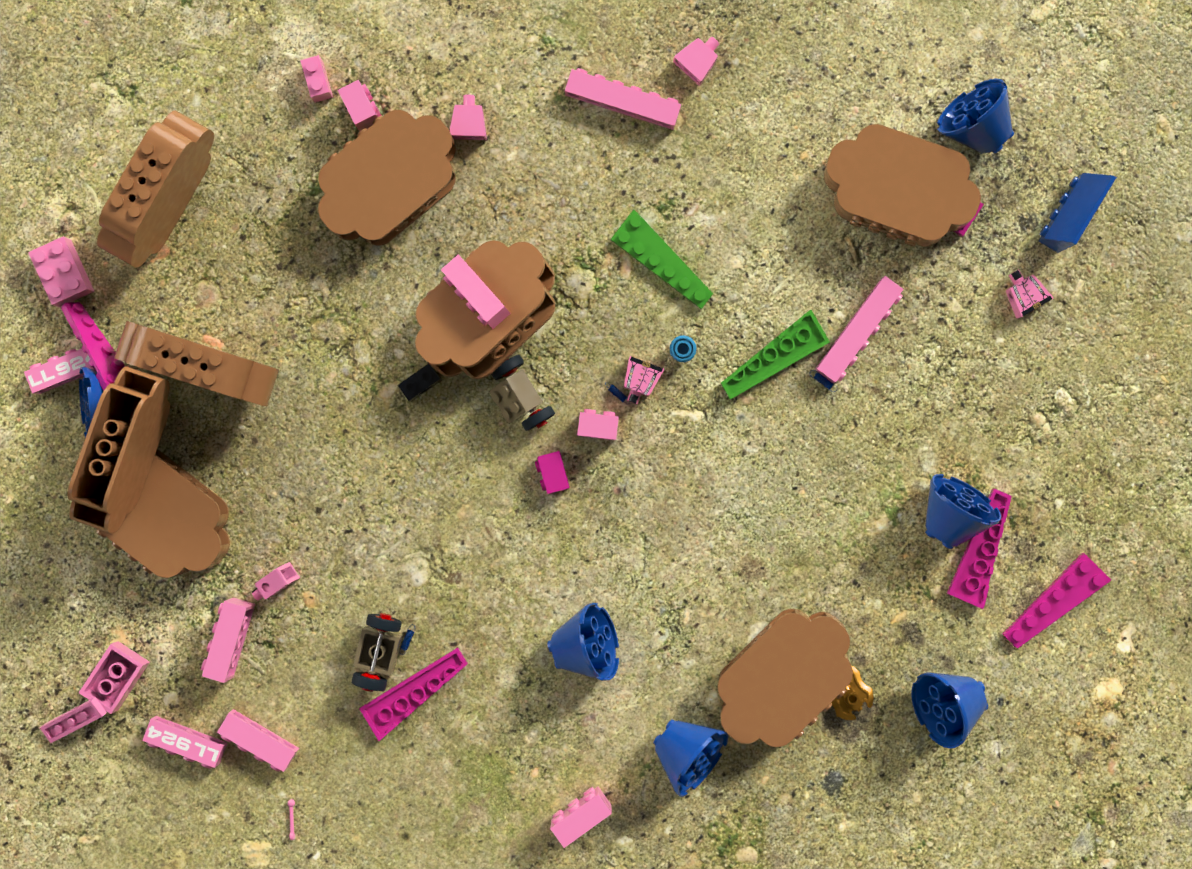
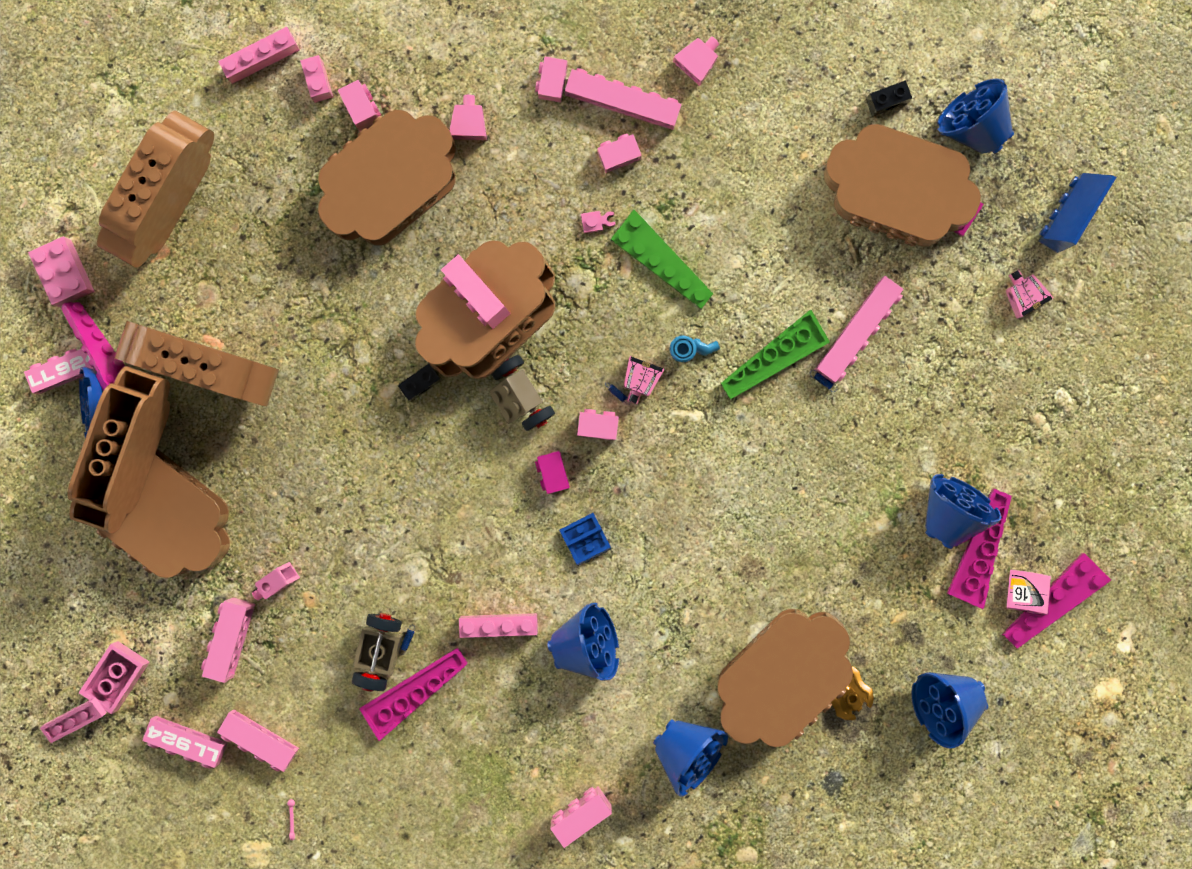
(259, 55): none -> bright pink brick
(498, 625): none -> bright pink brick
(552, 79): none -> bright pink brick
(585, 539): none -> blue slope
(593, 221): none -> bright pink plate
(619, 152): none -> bright pink brick
(705, 349): none -> dark azure arm
(888, 98): none -> black brick
(1028, 592): none -> slope

